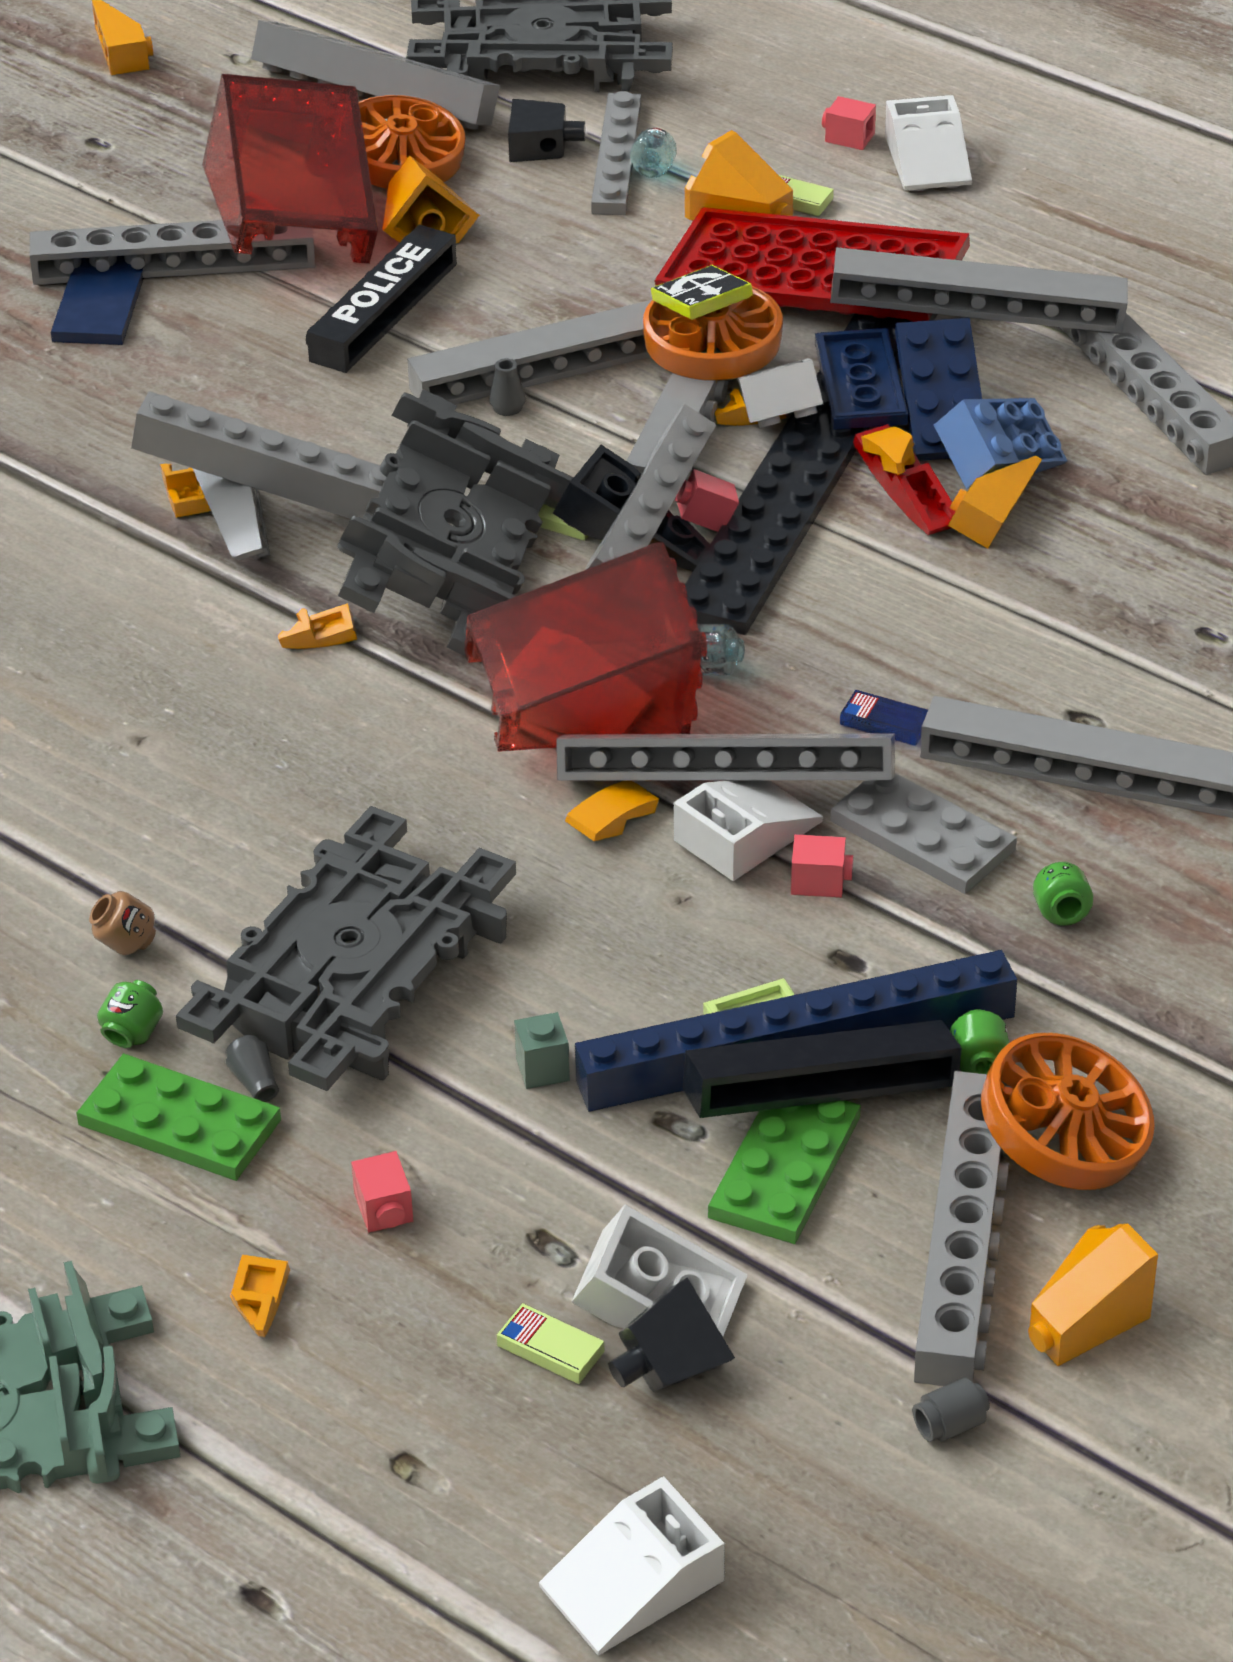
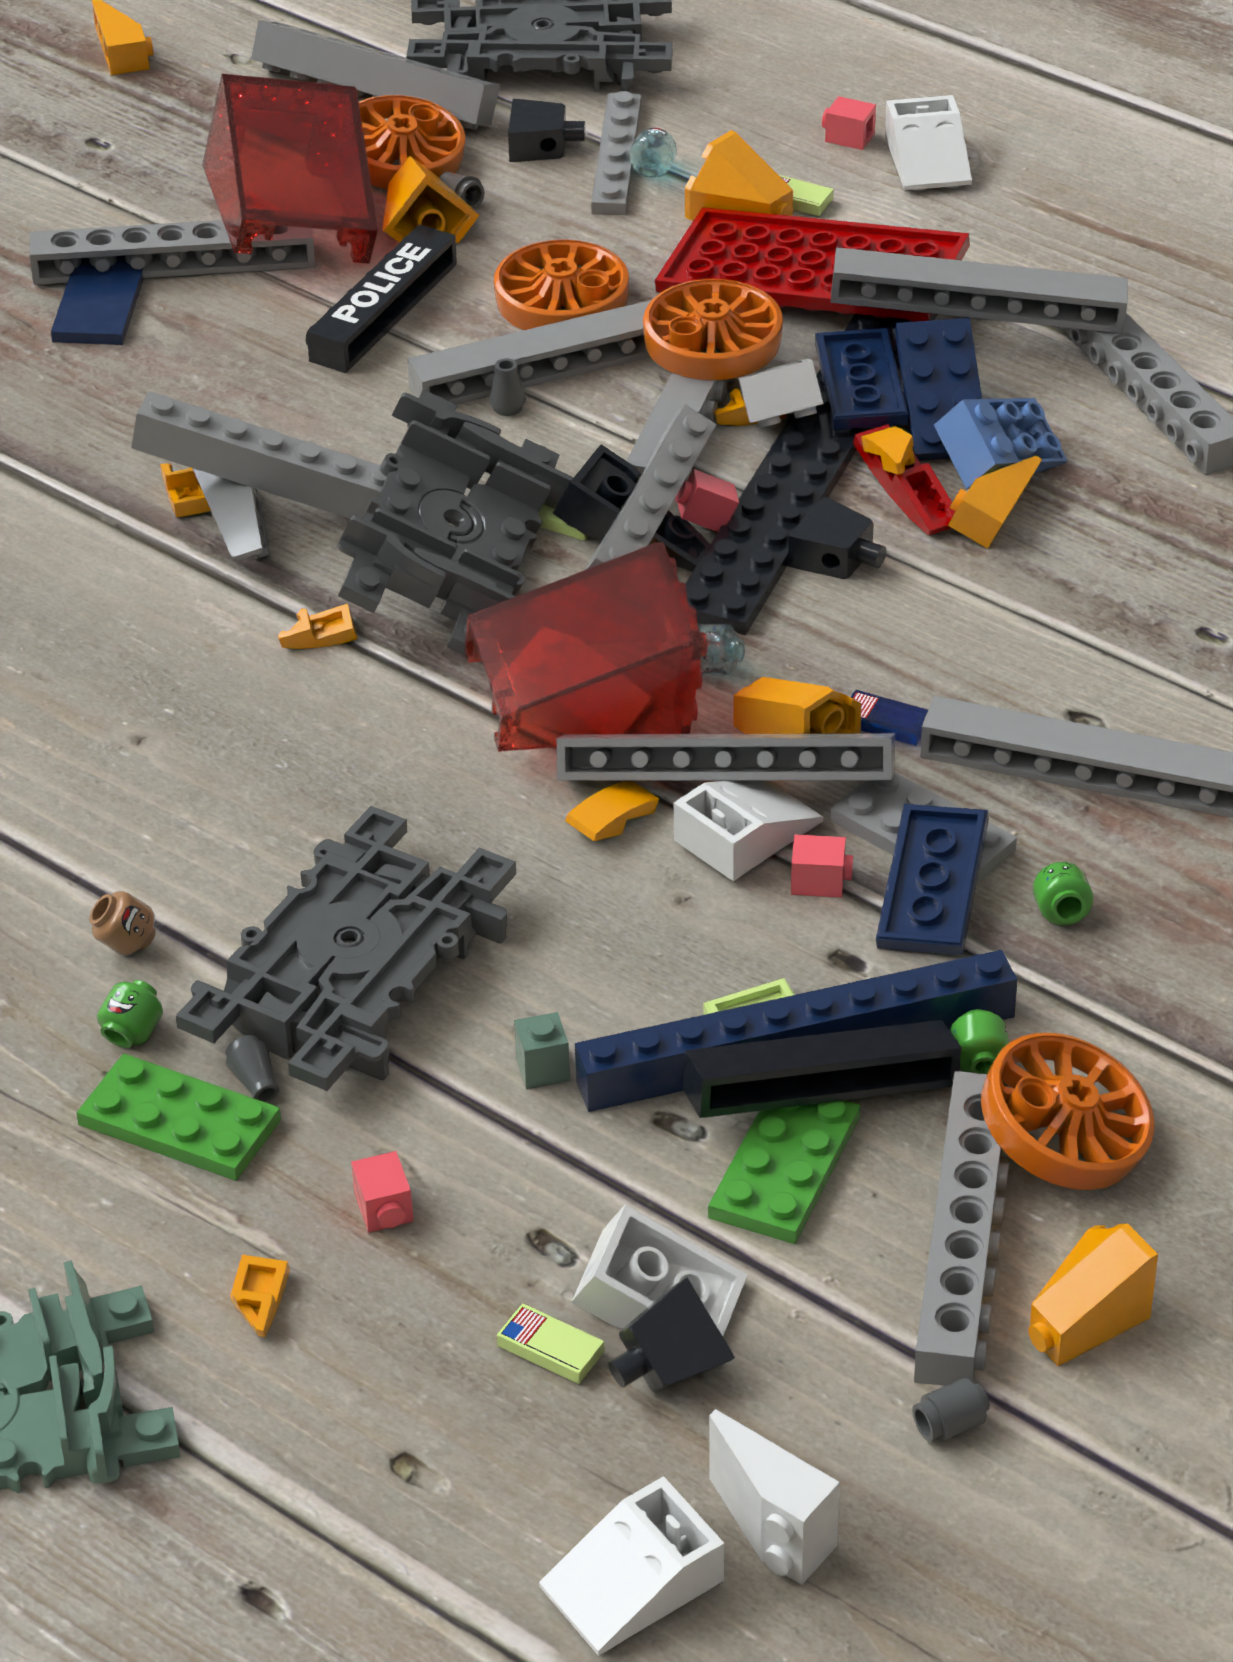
(466, 187): none -> dark grey cone
(526, 291): none -> orange piece
(702, 292): tile -> none
(775, 1498): none -> white slope
(794, 708): none -> light orange slope
(834, 541): none -> black torso
(932, 879): none -> dark blue tile

